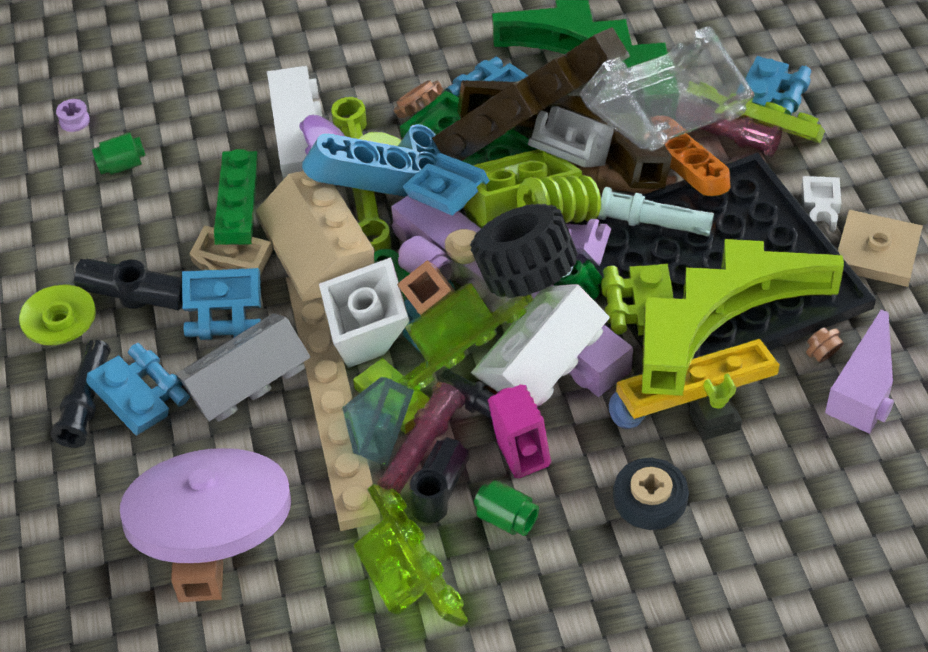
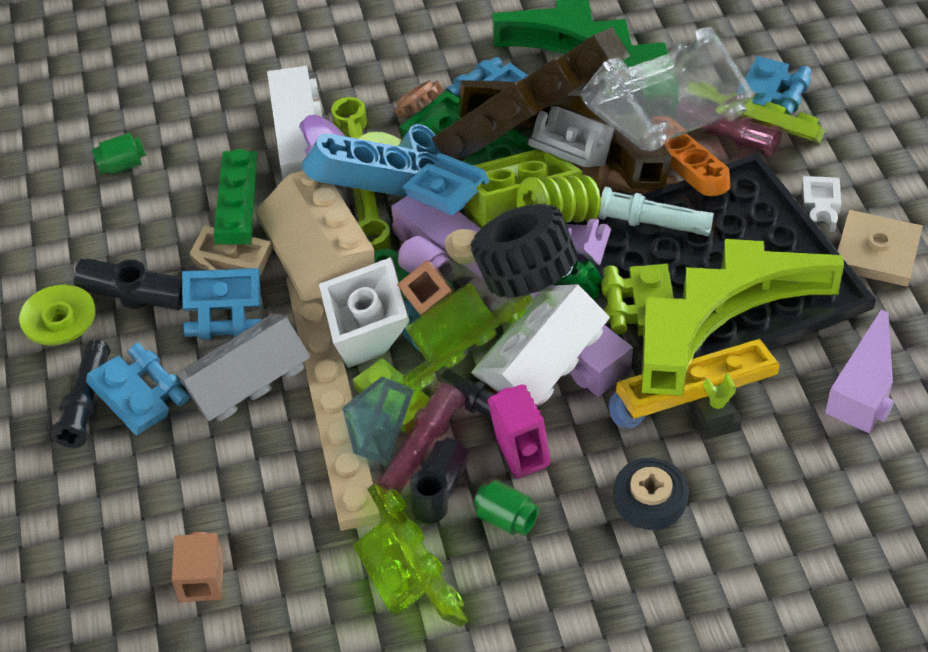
(80, 116): lavender bush -> none
(205, 505): lavender dish -> none
(824, 344): nougat plate -> none

